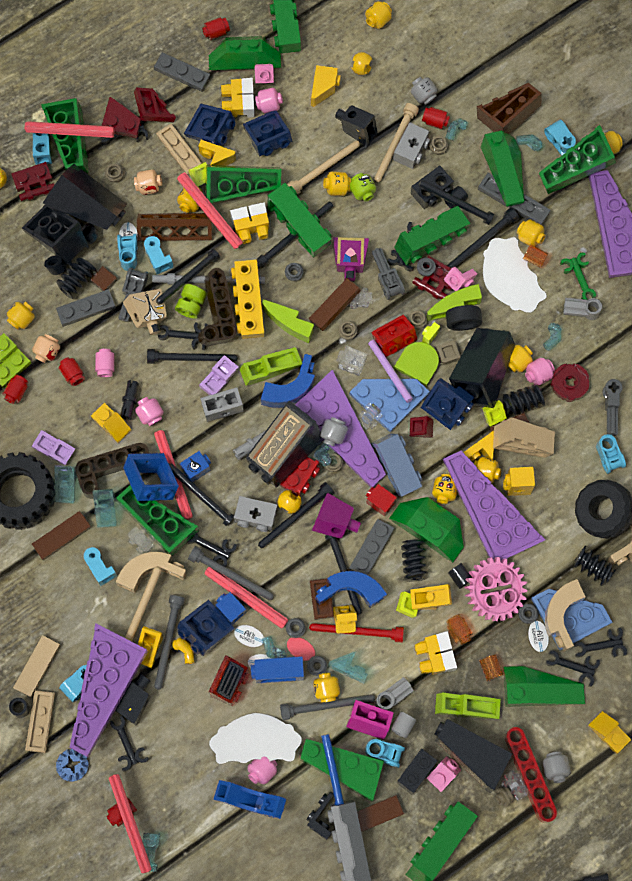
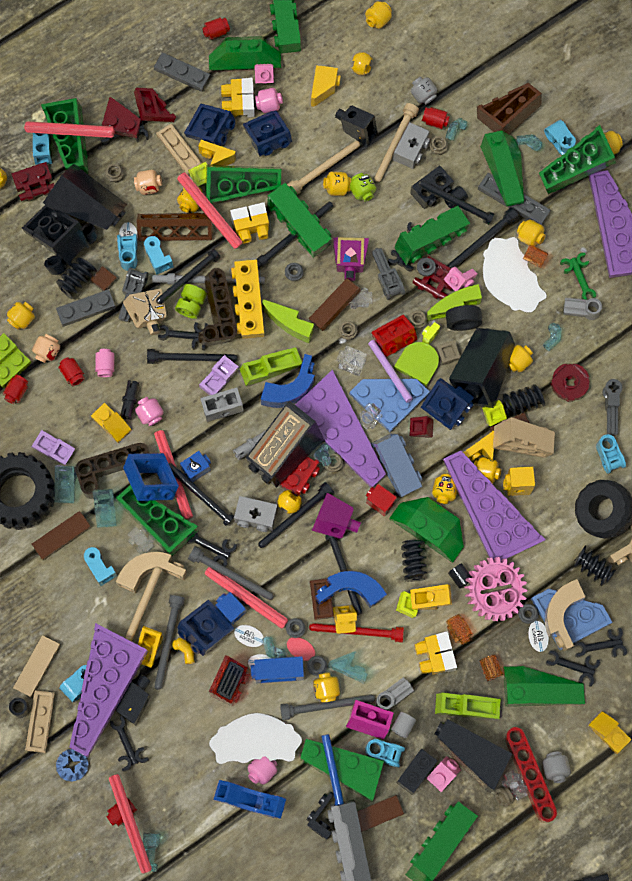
(333, 431): light grey head -> none
(371, 547): dark grey plate -> none
(539, 371): bright pink head -> none

